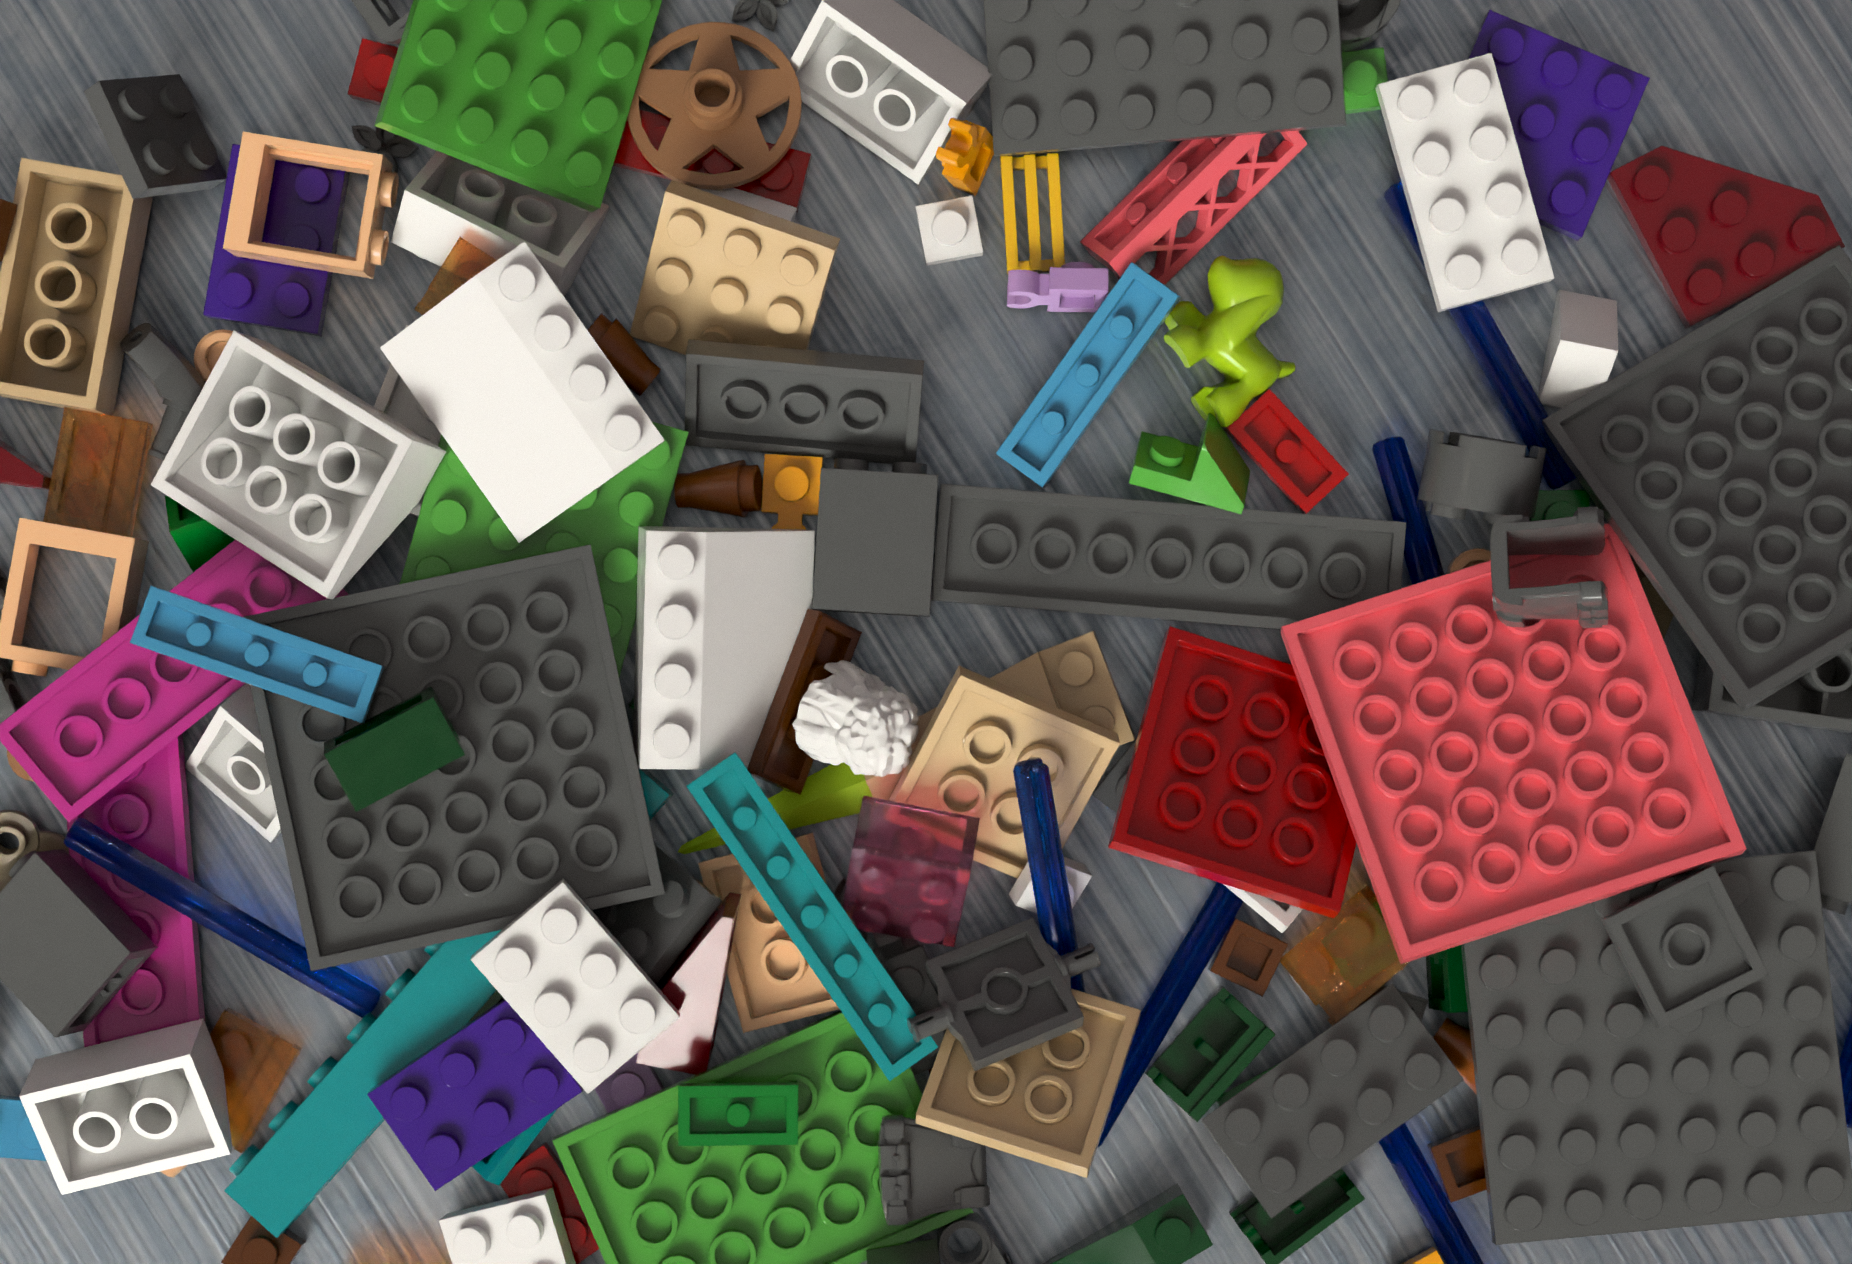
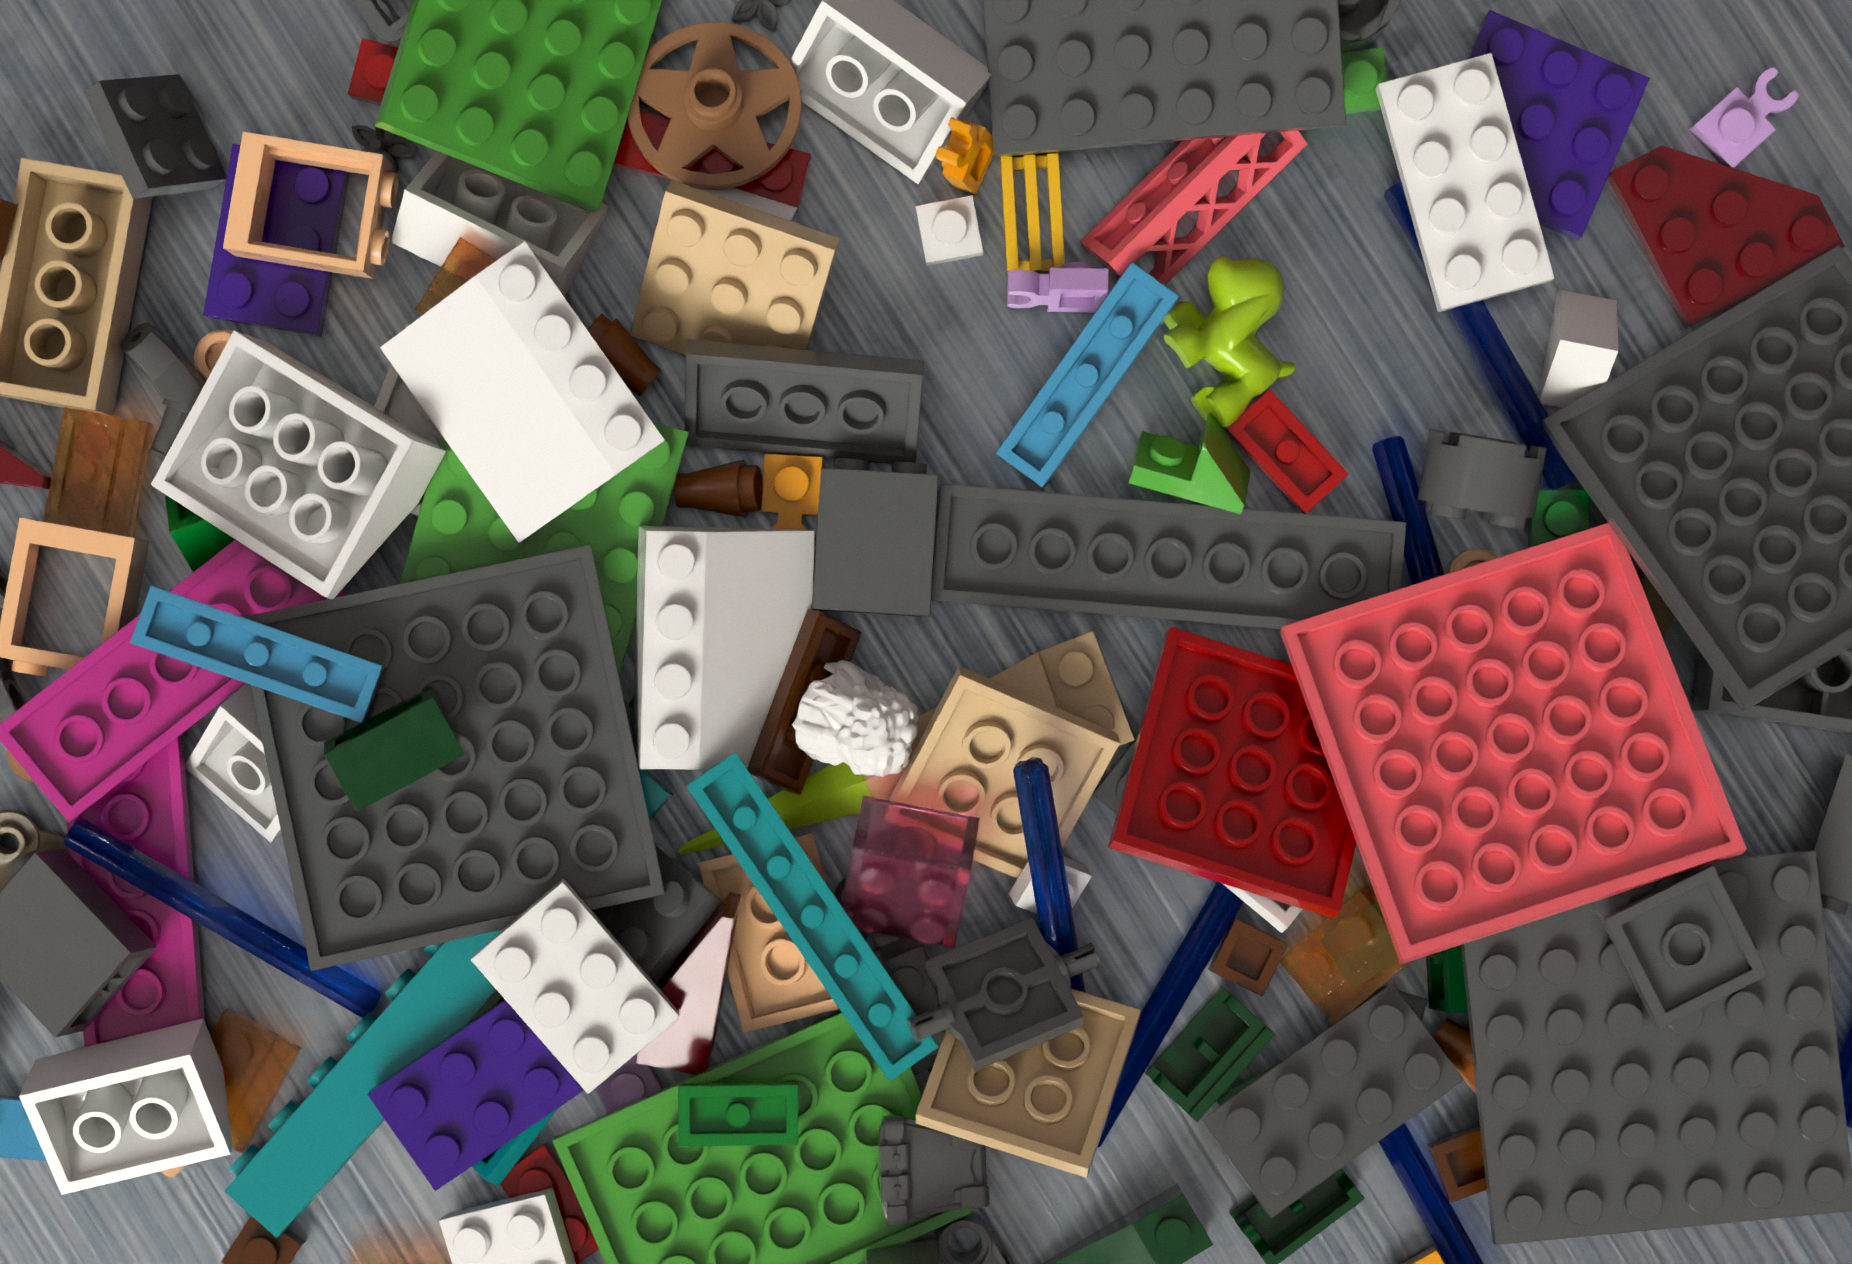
(1562, 536): dark grey piece -> none
(1739, 122): none -> lavender plate

